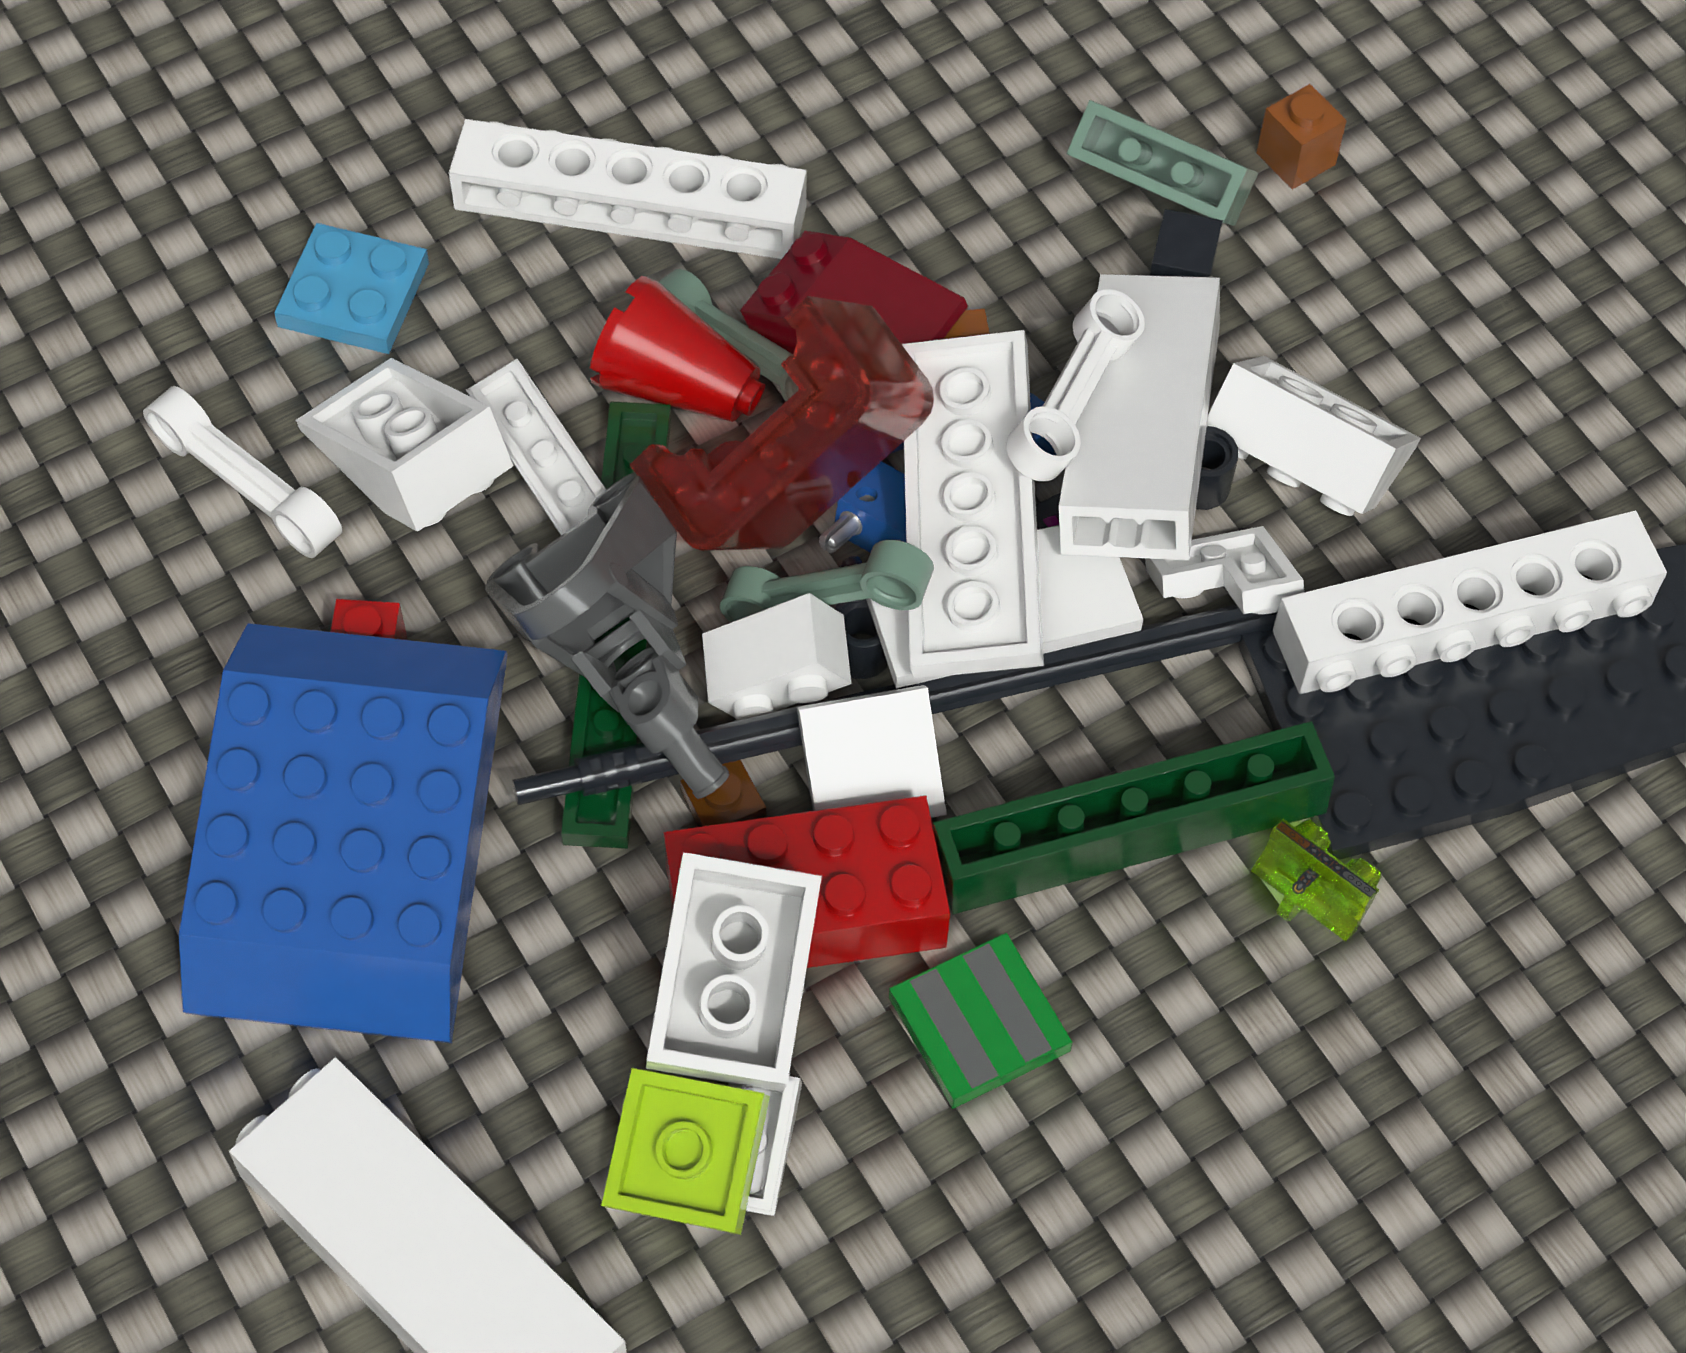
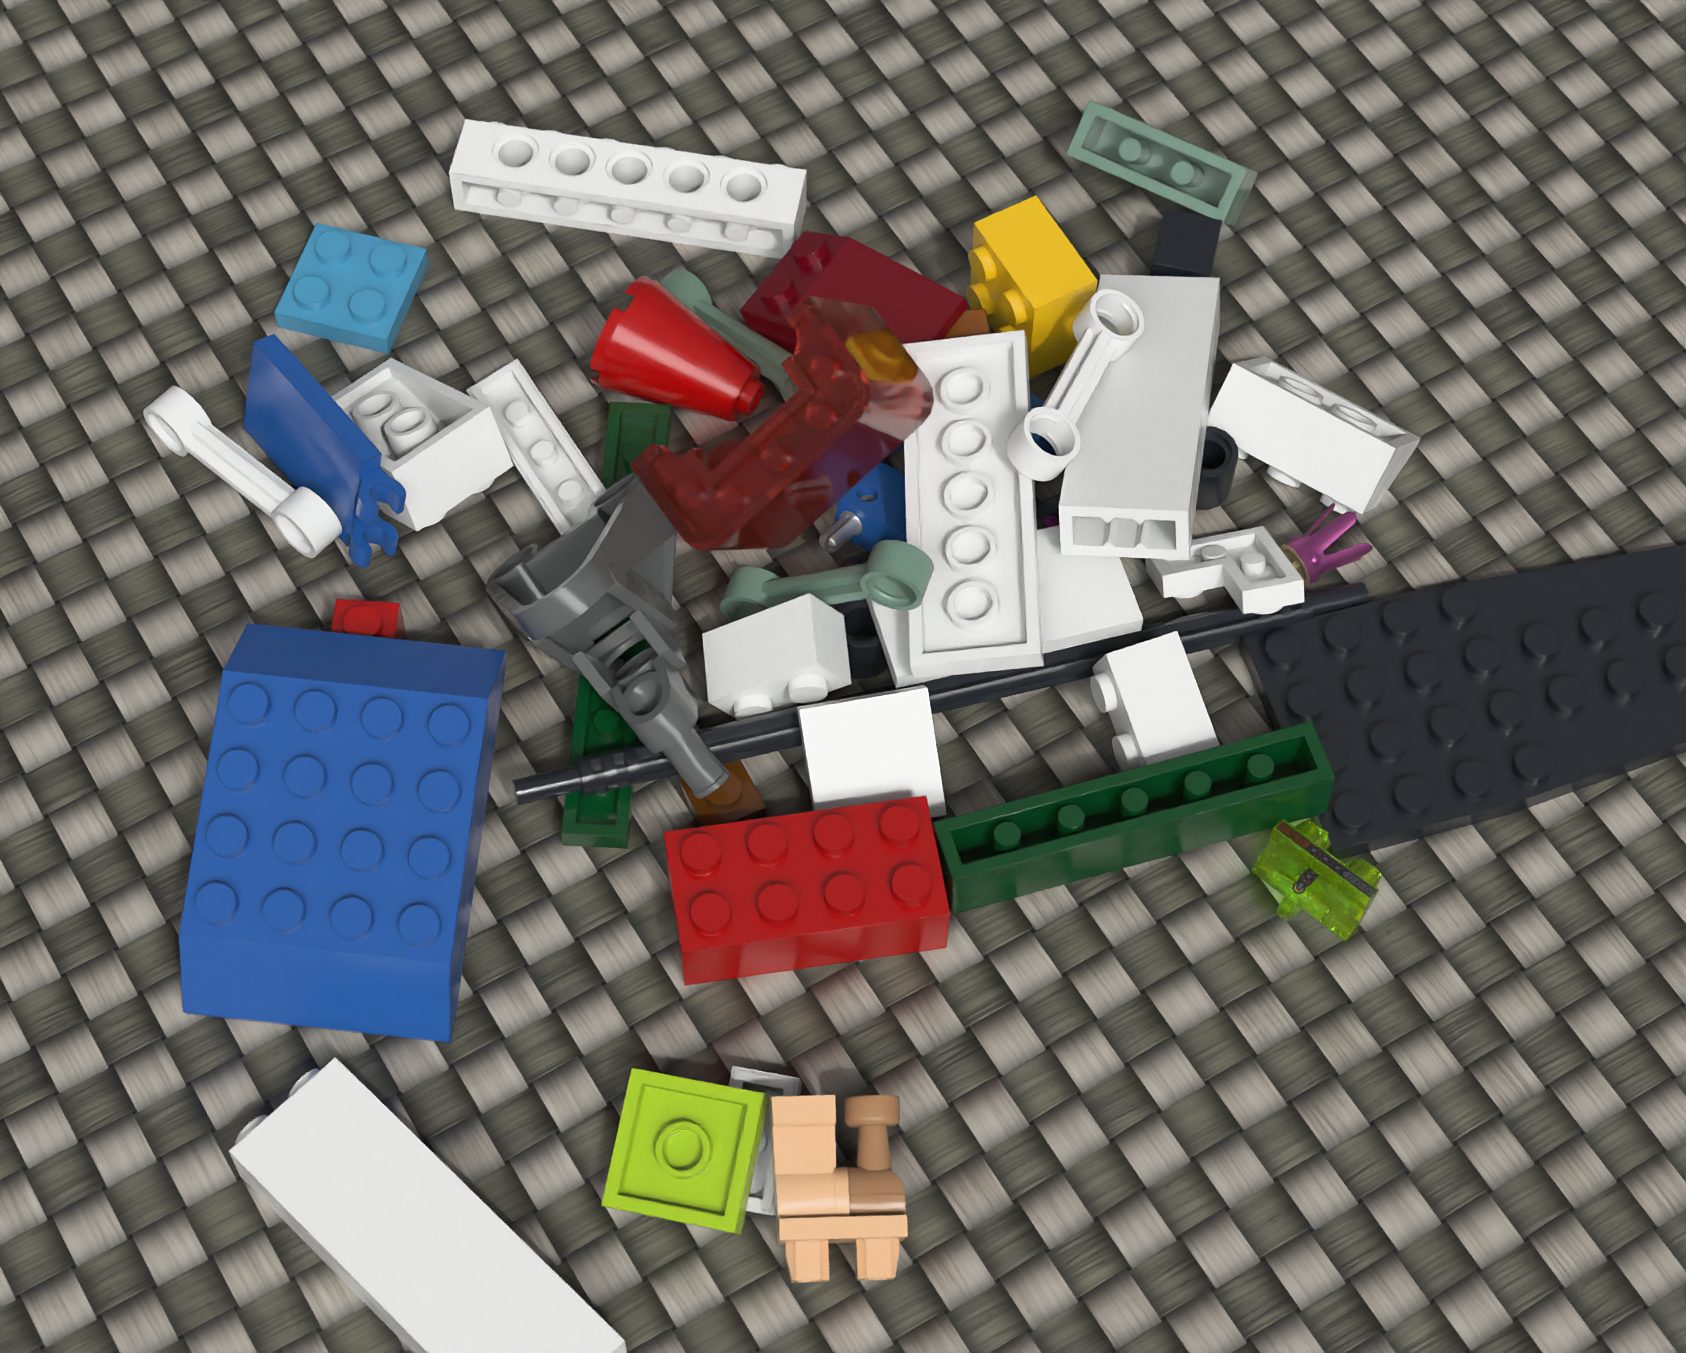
(320, 448): none -> blue tile
(733, 972): white brick -> none
(834, 1203): none -> light nougat hips
(979, 1020): green tile -> none
(1029, 280): none -> yellow piece
(1152, 702): none -> white brick
(1301, 136): dark orange brick -> none
(1307, 551): none -> flat silver piece
(1550, 564): white brick -> none

